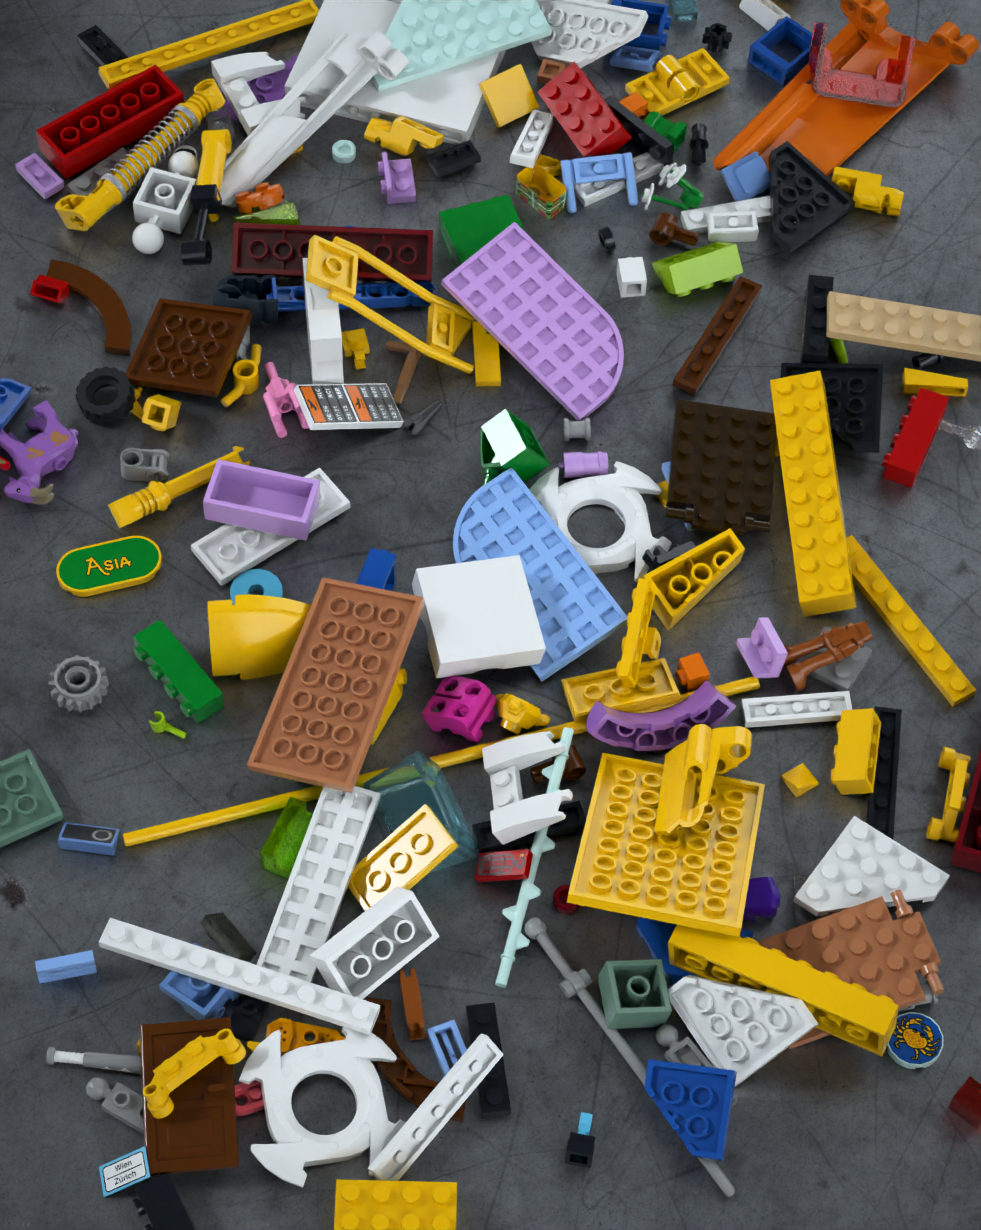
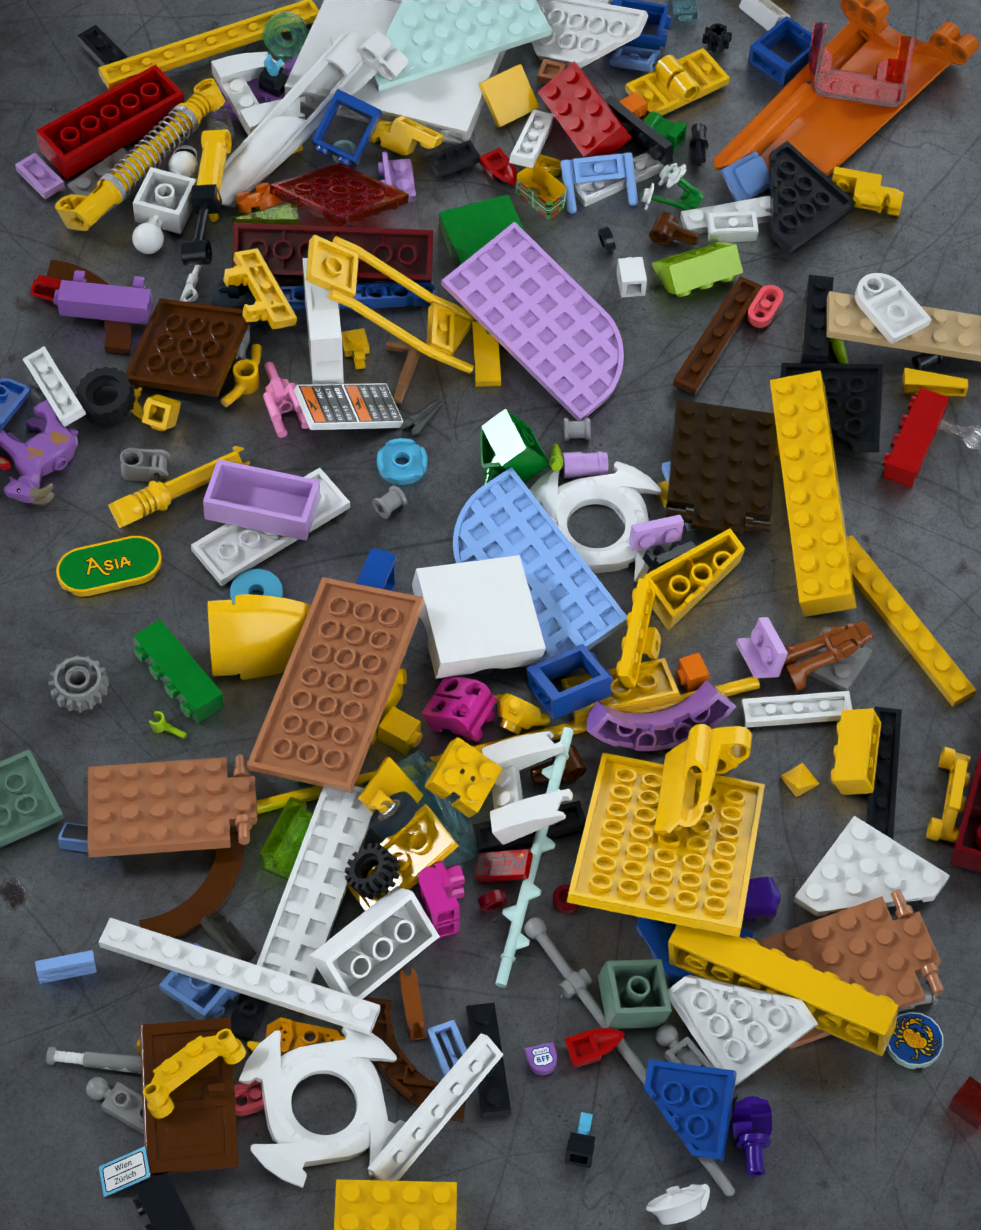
(54, 386): none -> white plate
(104, 301): none -> medium lavender brick
(169, 806): none -> nougat plate
(190, 285): none -> white hand
(207, 899): none -> reddish brown tile
(270, 300): none -> yellow hinge
(273, 39): none -> clear light blue tile
(273, 77): none -> black piece
(339, 194): none -> clear red plate
(356, 105): none -> blue window
(364, 863): none -> black tyre
(389, 502): none -> light grey bush
(390, 799): none -> plate
(400, 730): none -> yellow brick
(405, 473): none -> medium azure tile
(439, 894): none -> dark pink hips
(448, 779): none -> yellow piece
(492, 900): none -> dark red tile
(497, 165): none -> red plate
(542, 1058): none -> tile
(556, 458): none -> lime animal
(576, 697): none -> blue window
(591, 1045): none -> red plate
(656, 532): none -> lavender plate
(679, 1203): none -> white piece
(752, 1131): none -> dark purple piece
(763, 307): none -> coral plate
(890, 307): none -> white tile

